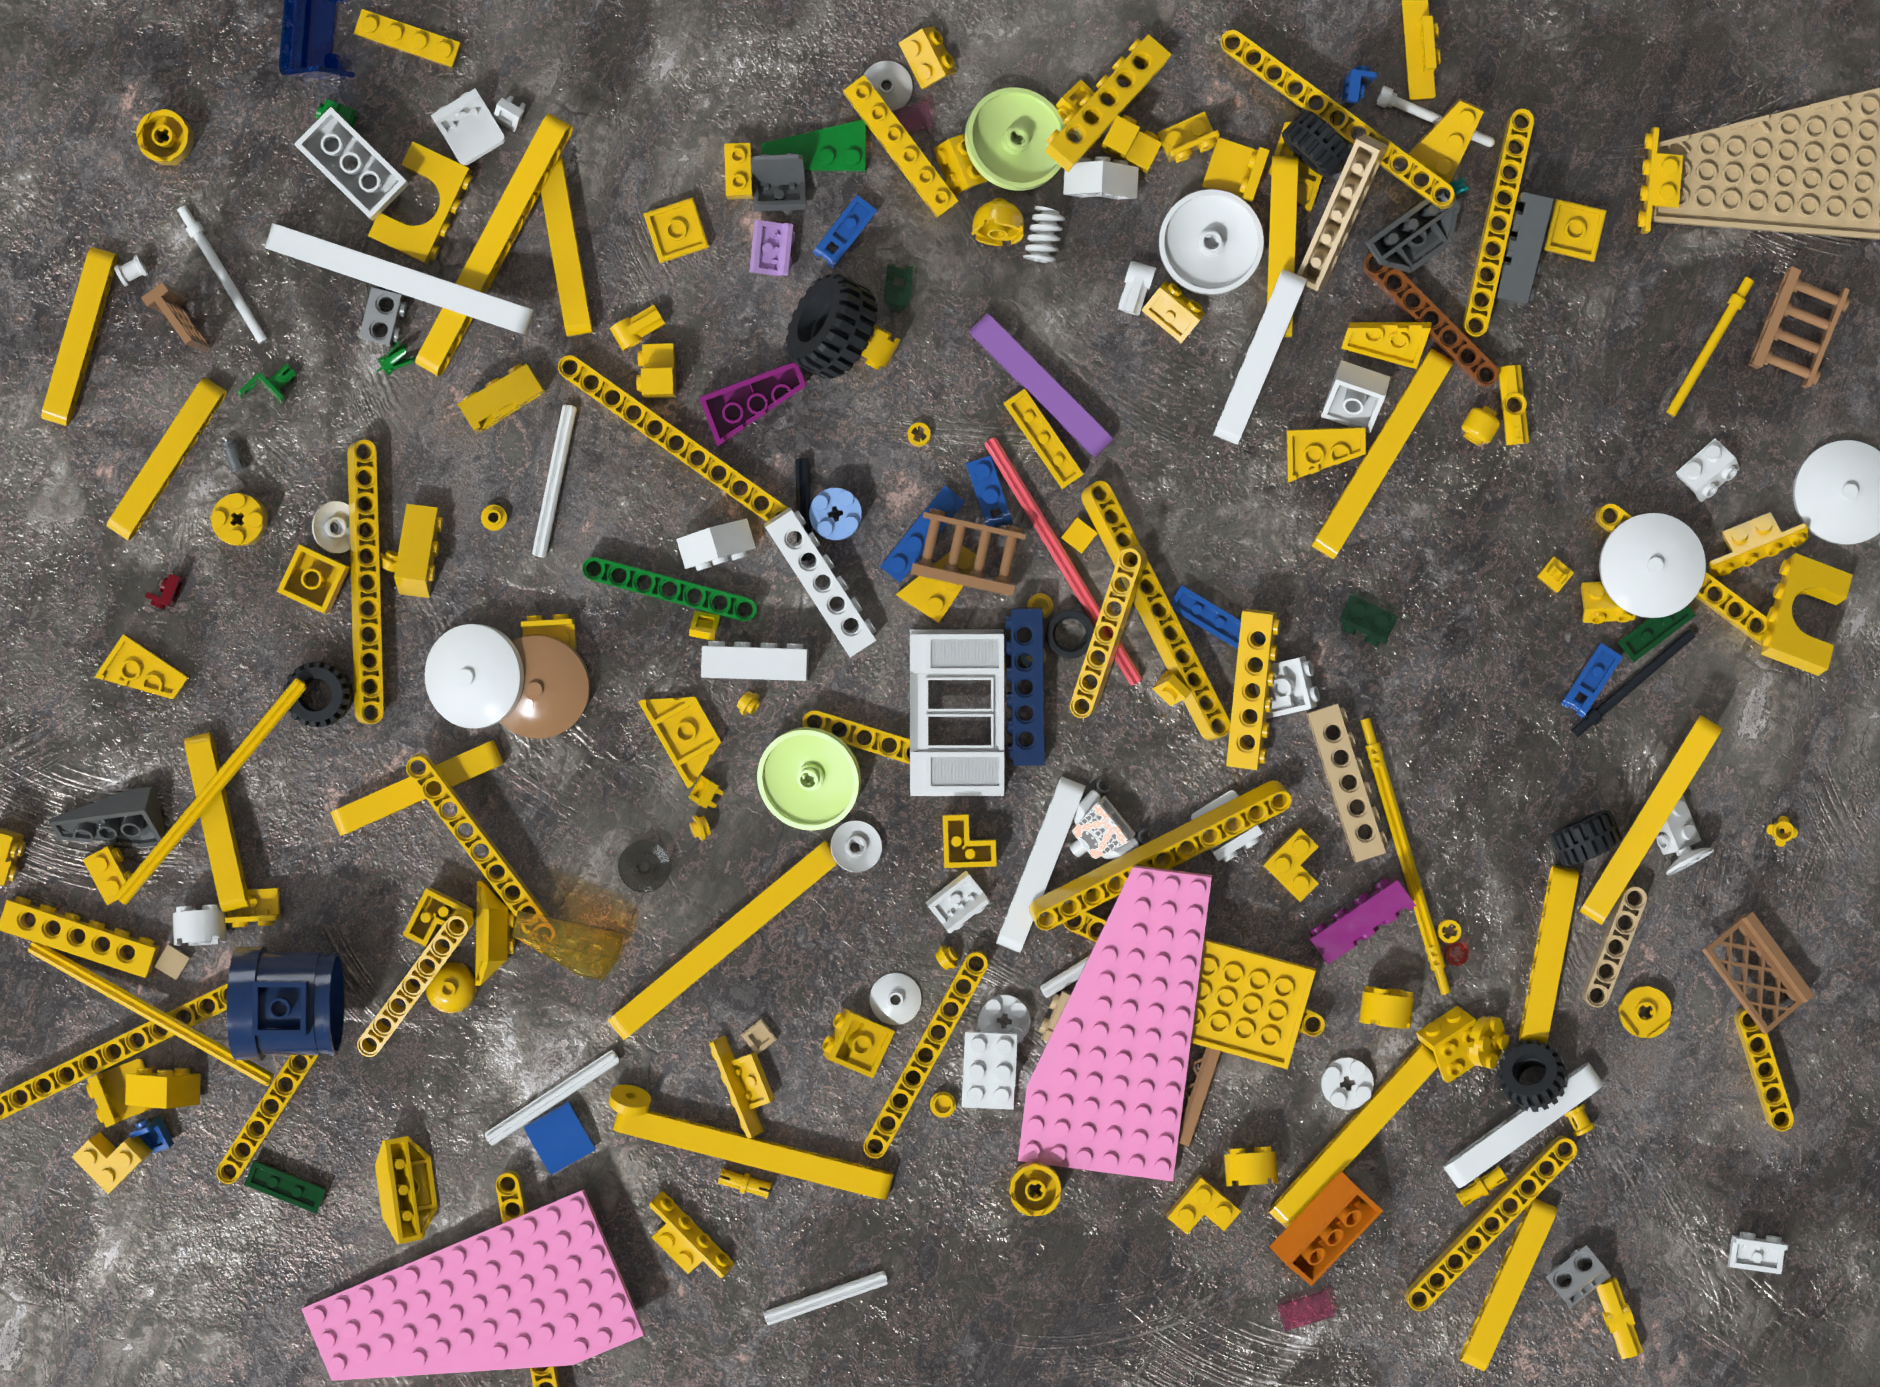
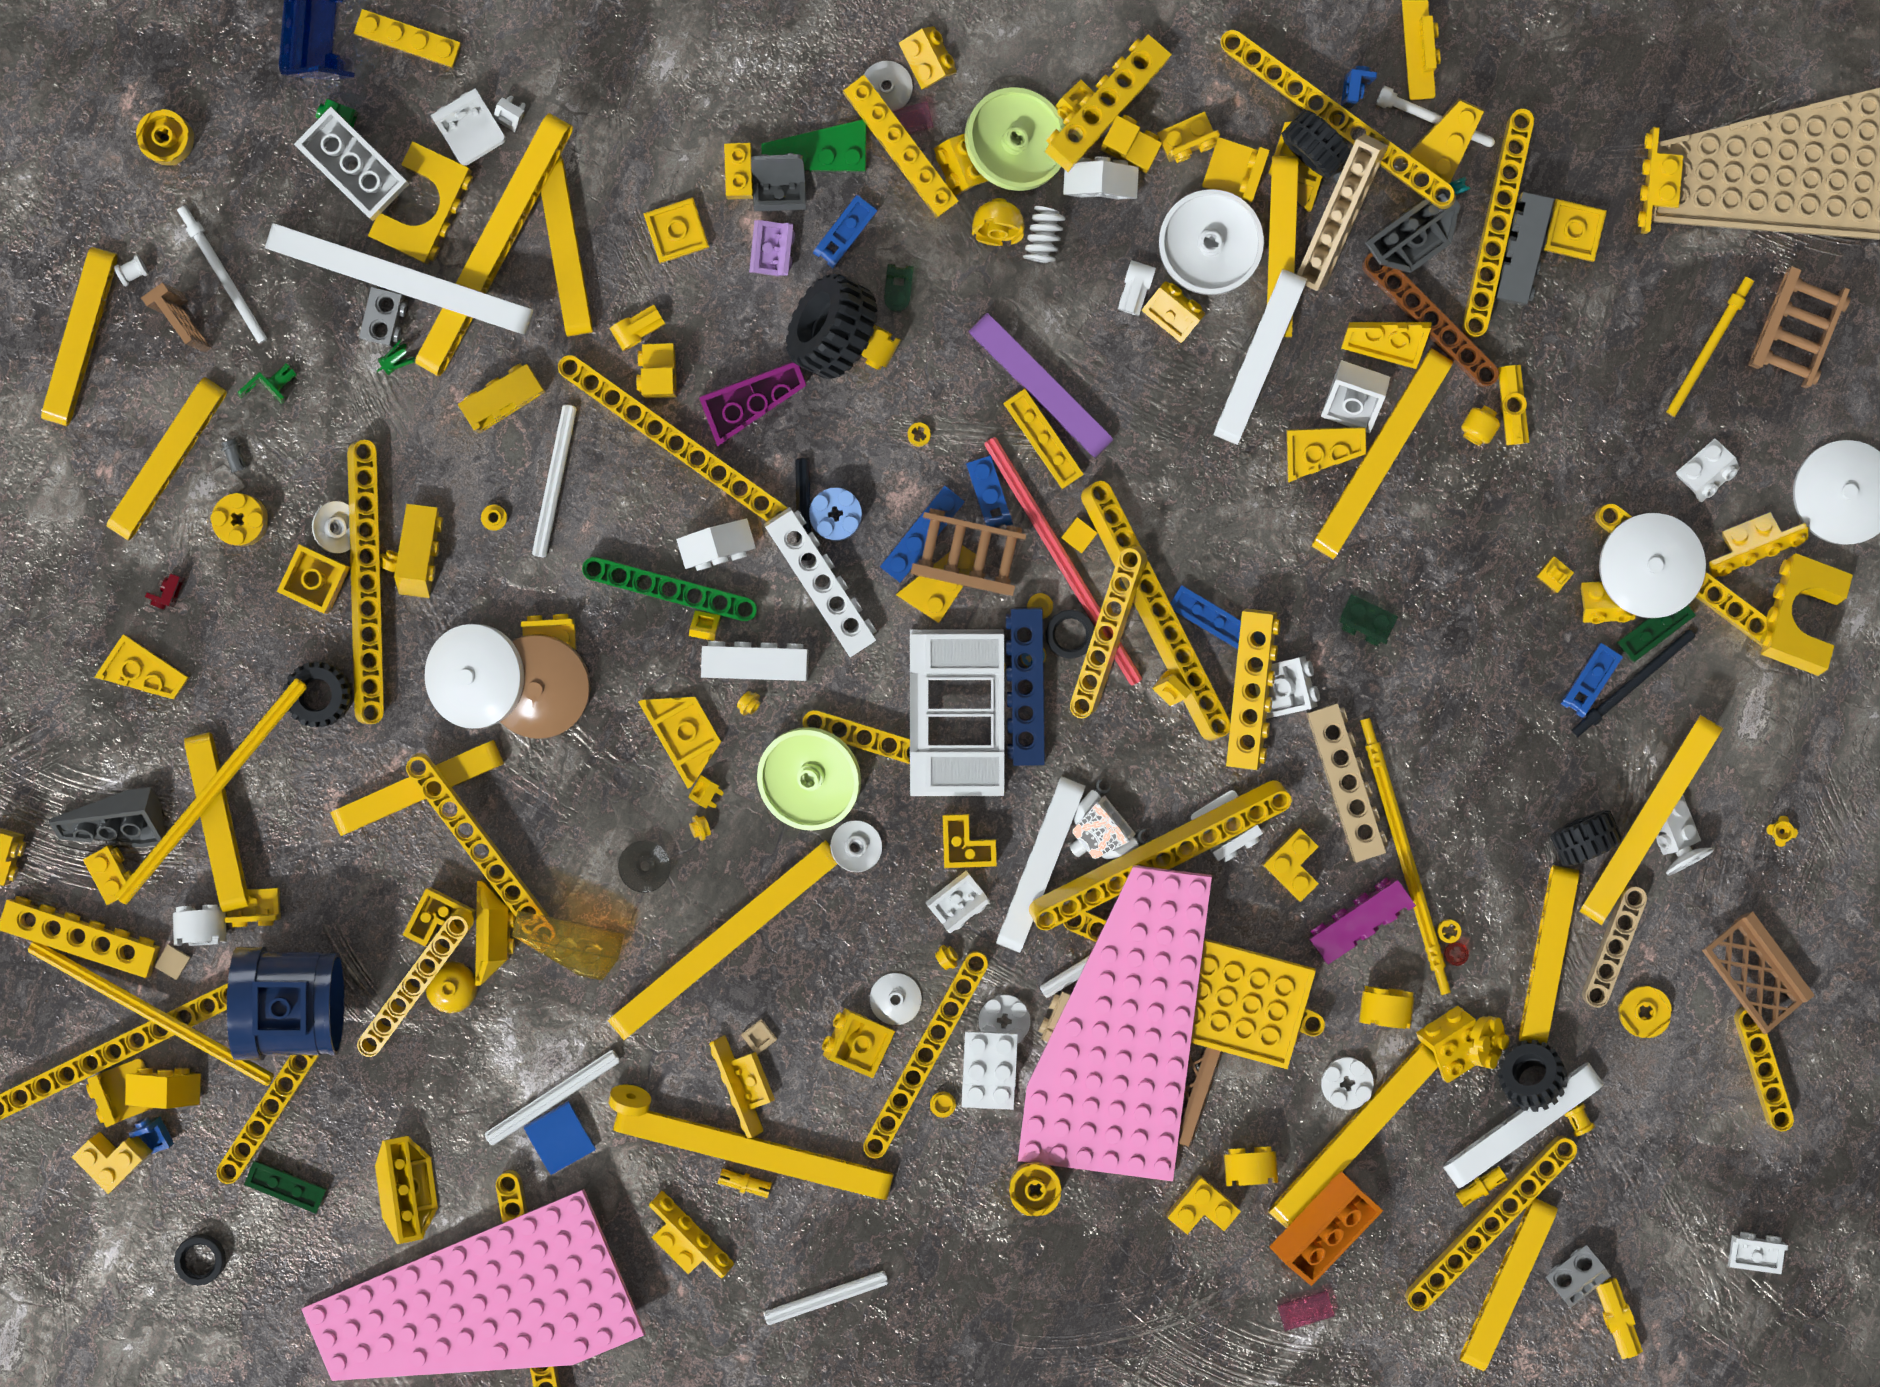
(182, 1270): none -> black tyre

